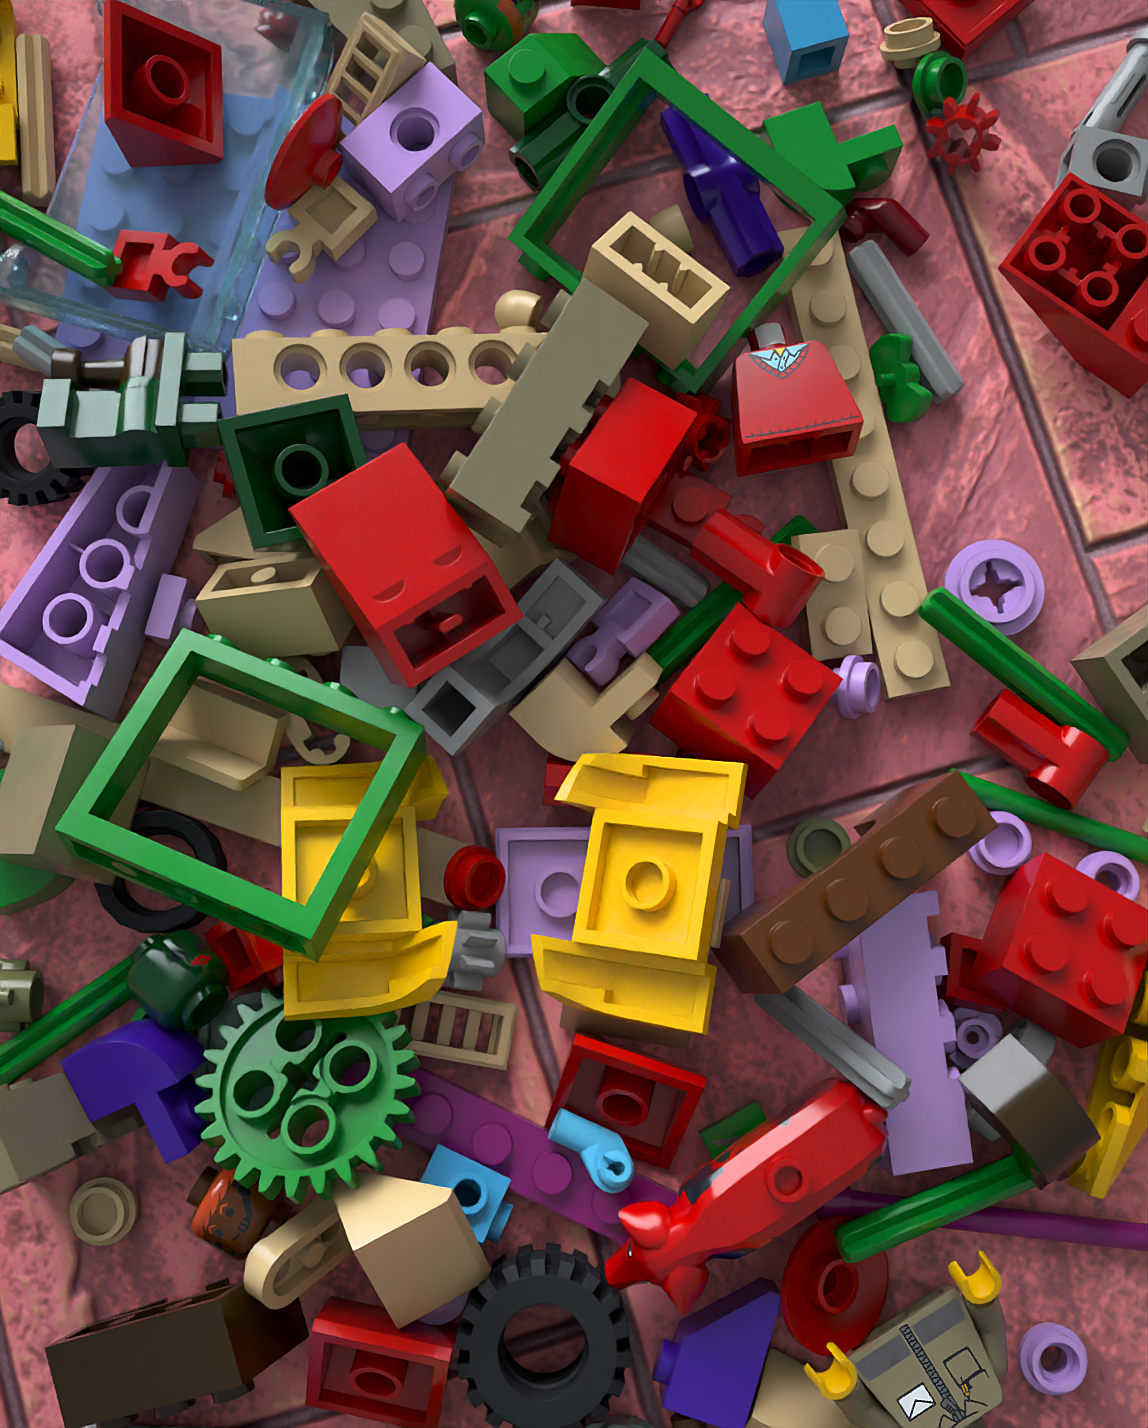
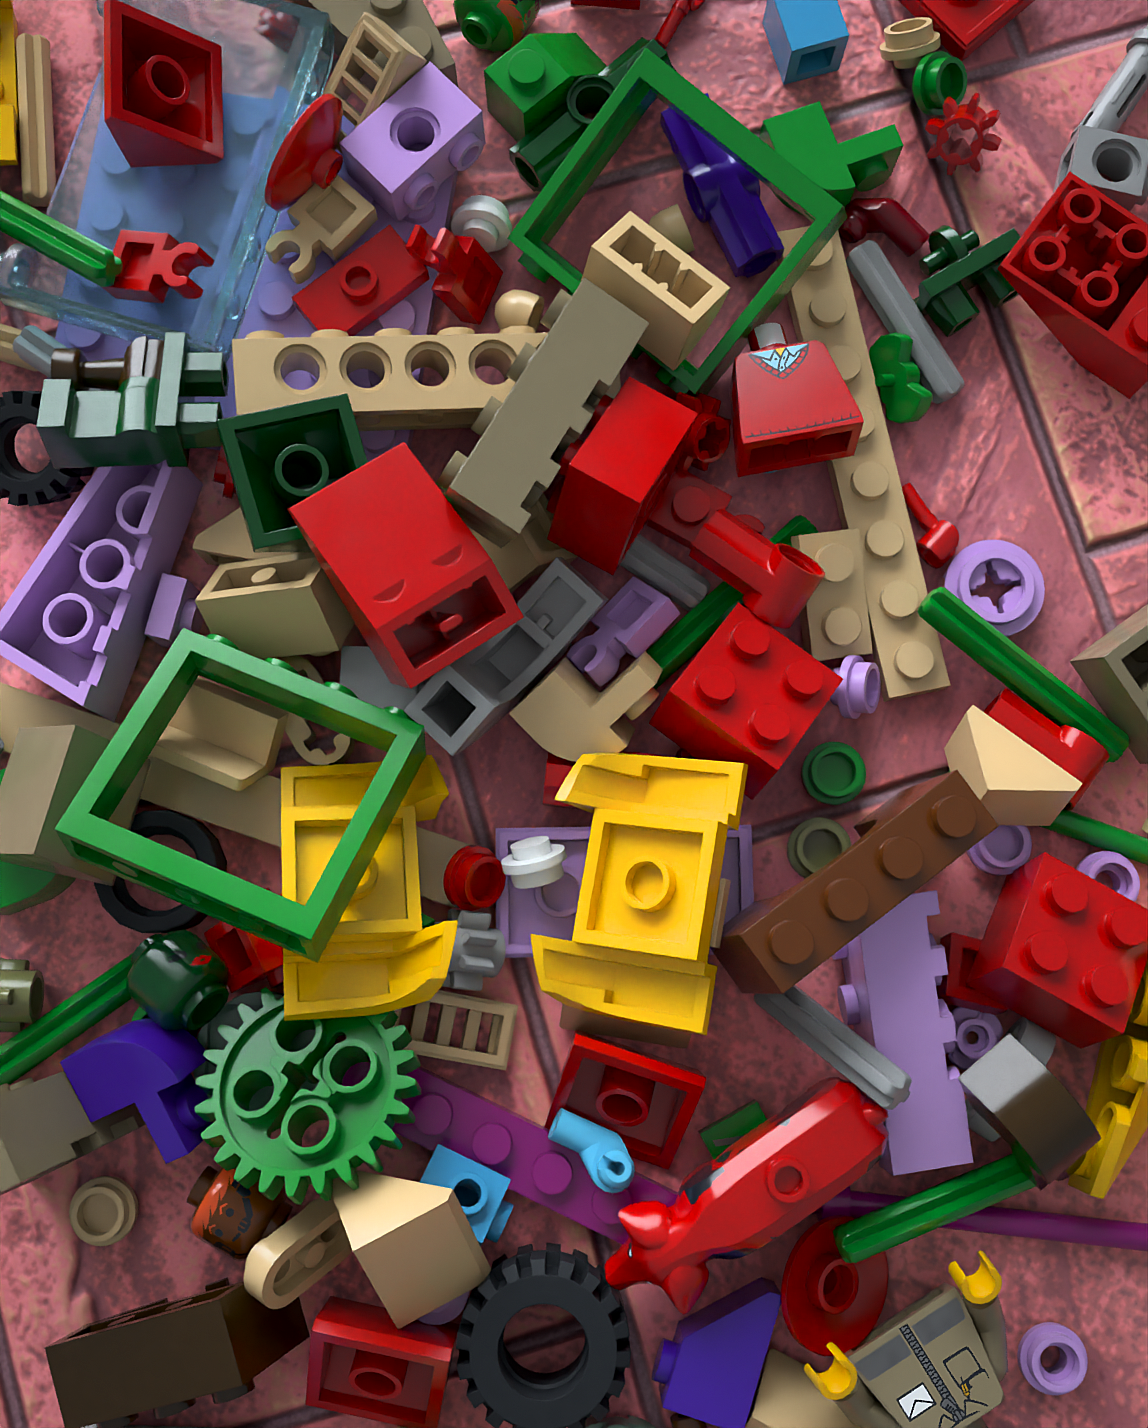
(362, 285): none -> red plate
(464, 269): none -> red plate
(484, 220): none -> white plate
(534, 862): none -> white plate
(833, 773): none -> green plate
(941, 536): none -> red hand
(945, 293): none -> dark green hips
(1007, 773): none -> tan slope

